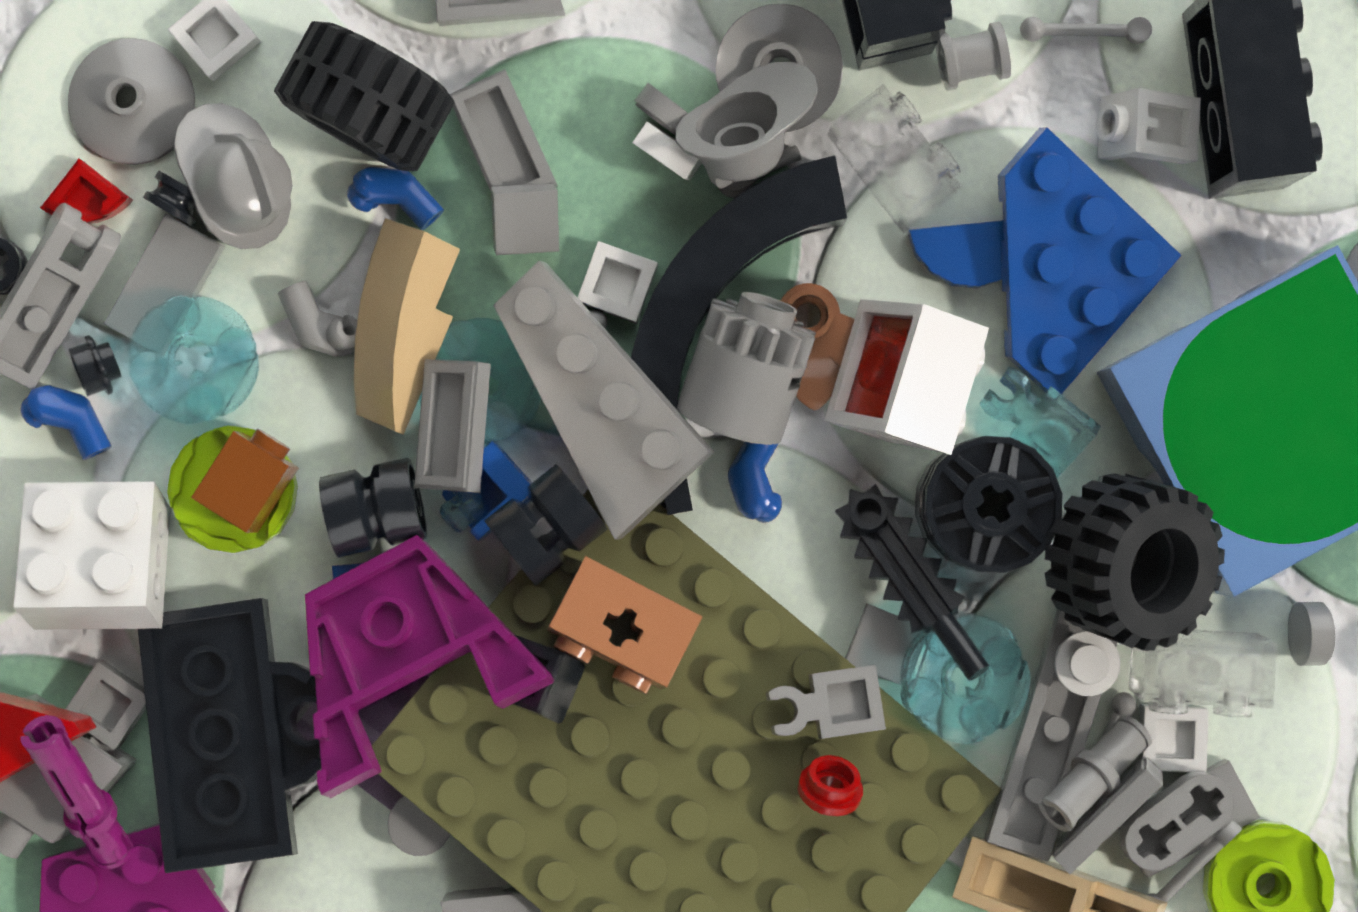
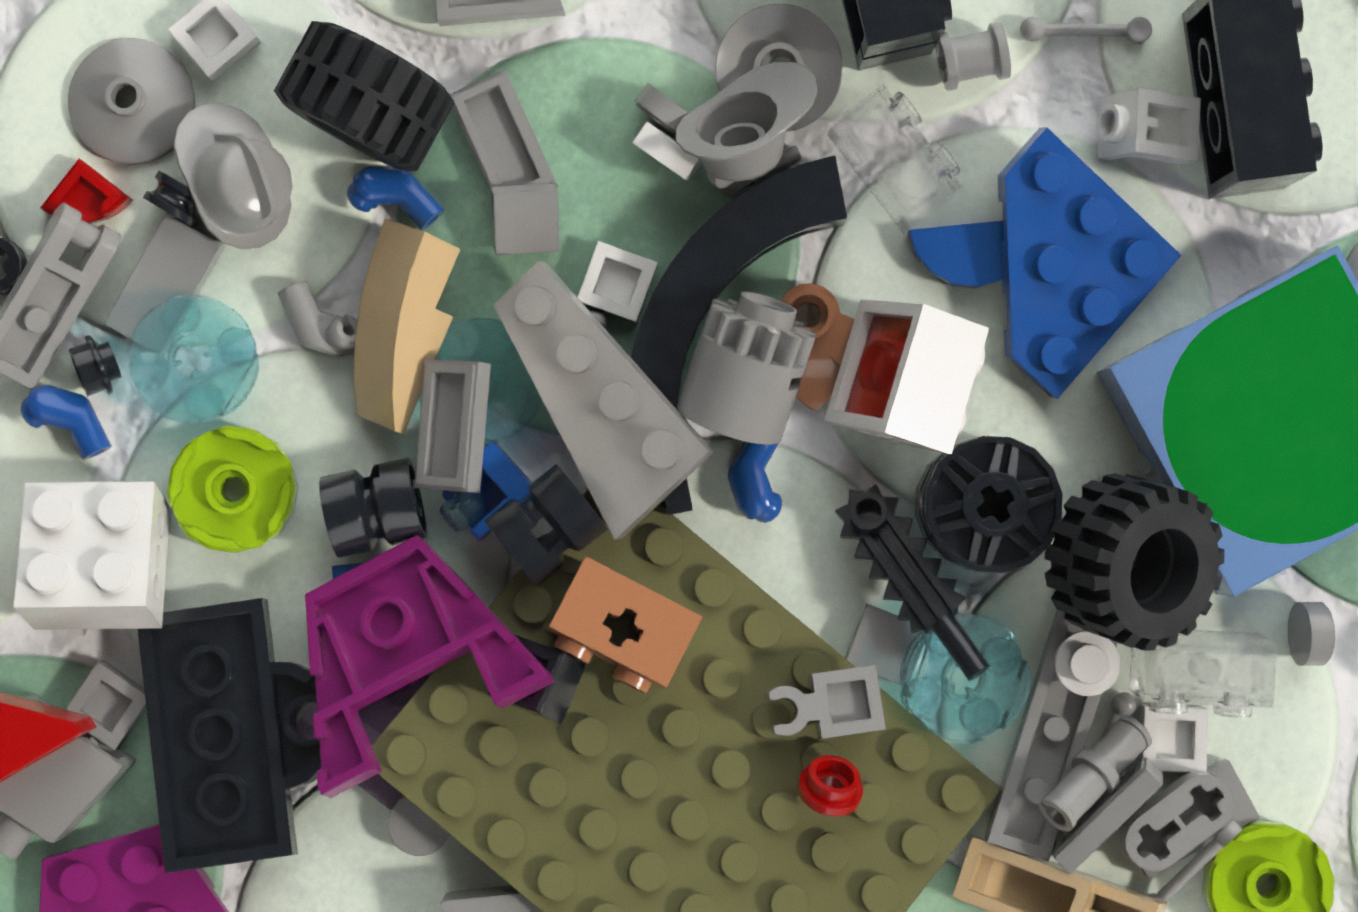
(87, 809): magenta pin -> none
(246, 479): dark orange brick -> none
(1045, 423): clear light blue plate -> none

